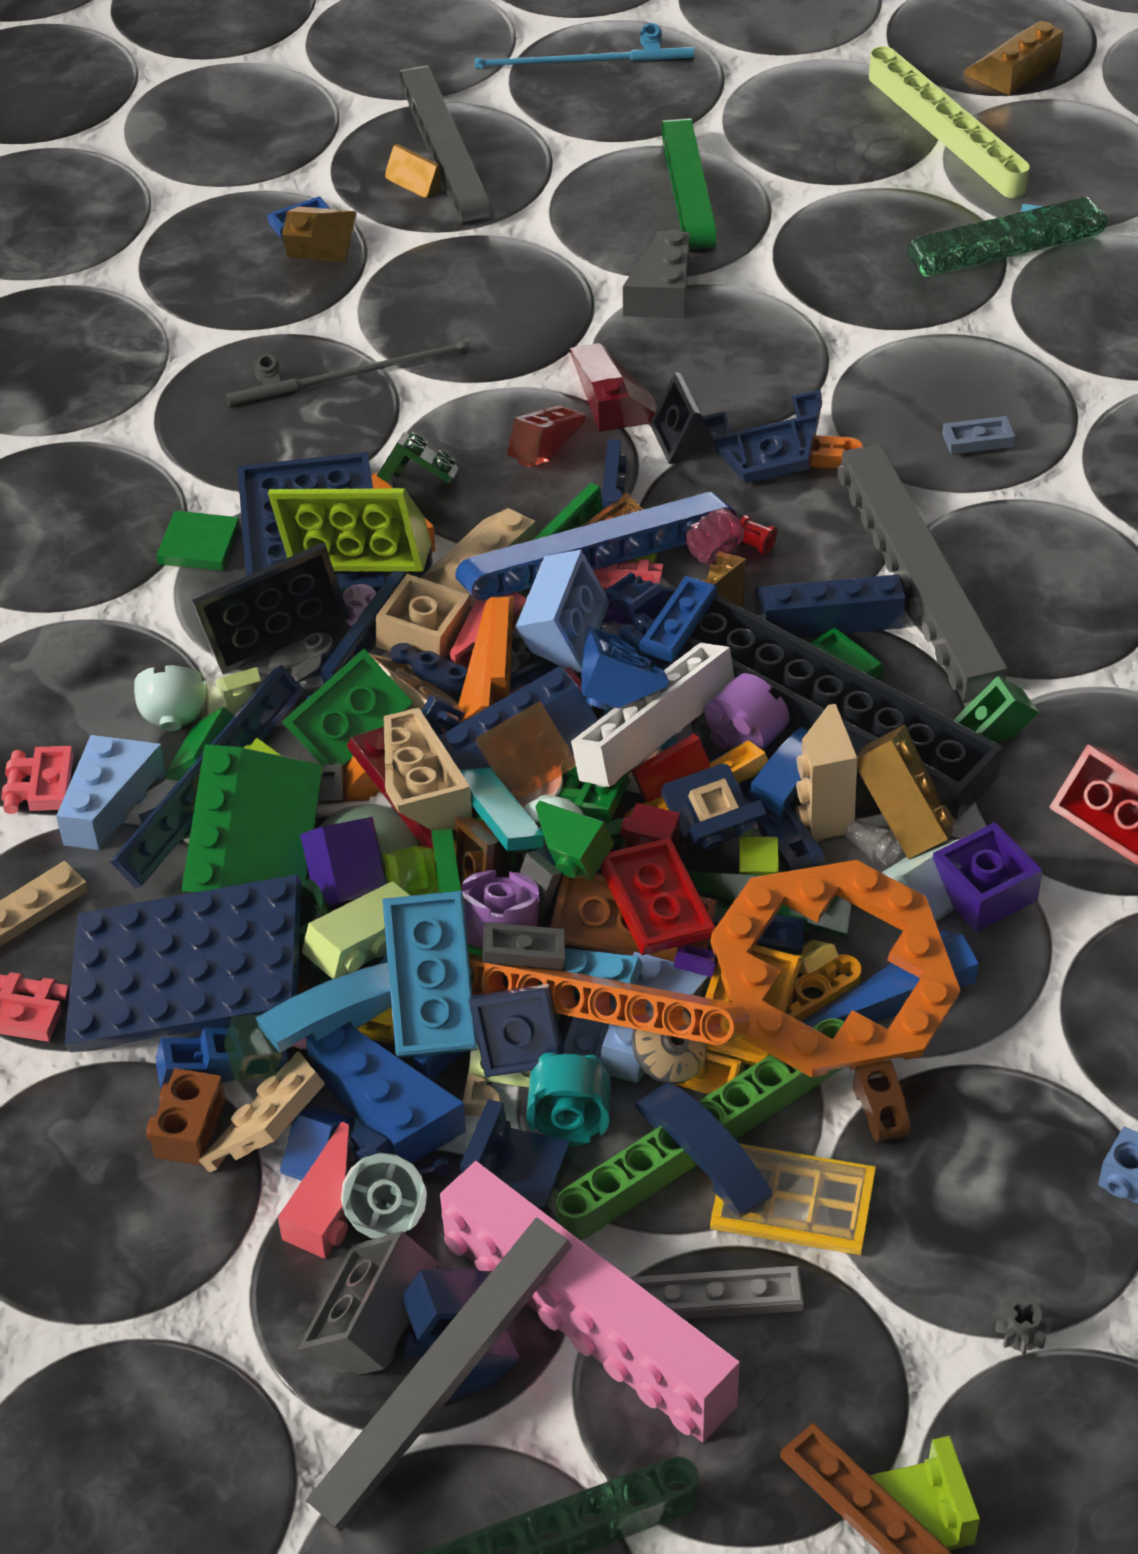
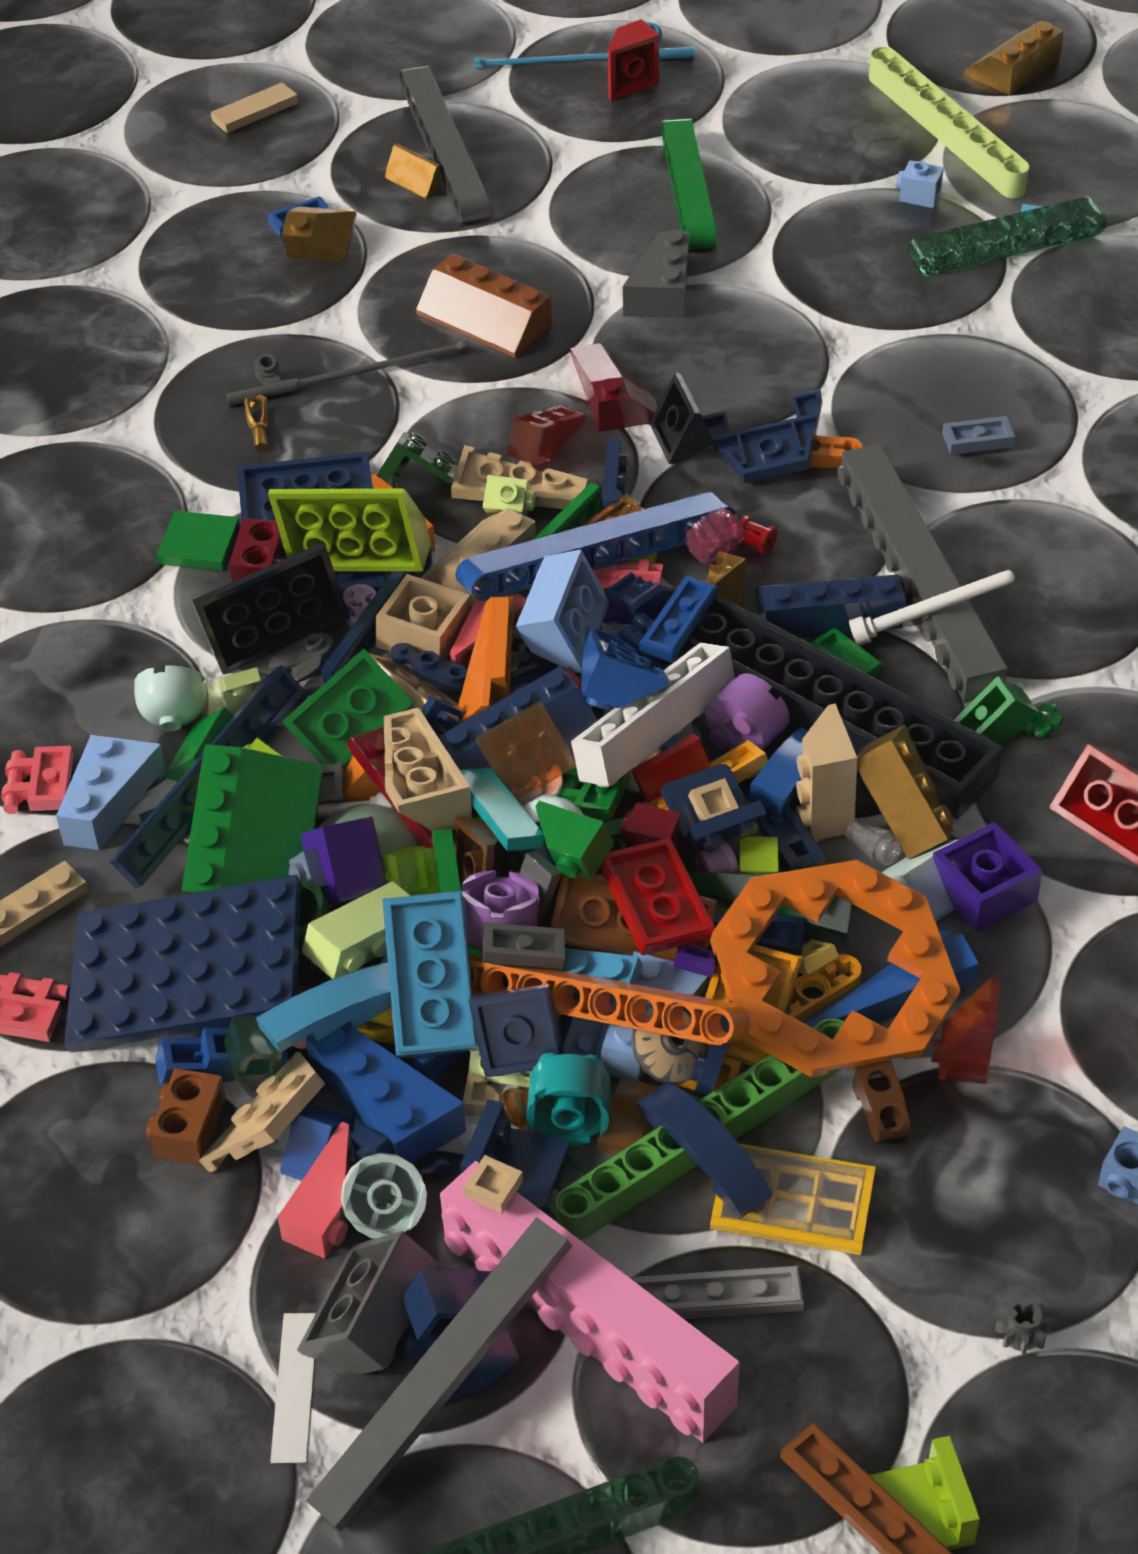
(254, 107): none -> tan tile
(256, 548): none -> dark red brick
(258, 429): none -> pearl gold piece
(293, 1393): none -> white sticker
(308, 866): none -> sand blue plate
(485, 305): none -> slope
(493, 1184): none -> tan plate
(508, 493): none -> yellowish green brick
(515, 1105): none -> clear orange plate
(551, 487): none -> tan wing
(625, 1121): none -> clear orange tile
(633, 59): none -> red slope
(707, 1069): none -> dark blue plate
(717, 861): none -> lavender wheel
(866, 629): none -> white piece
(920, 183): none -> light blue brick
(968, 1037): none -> clear red slope
(1044, 721): none -> green plant

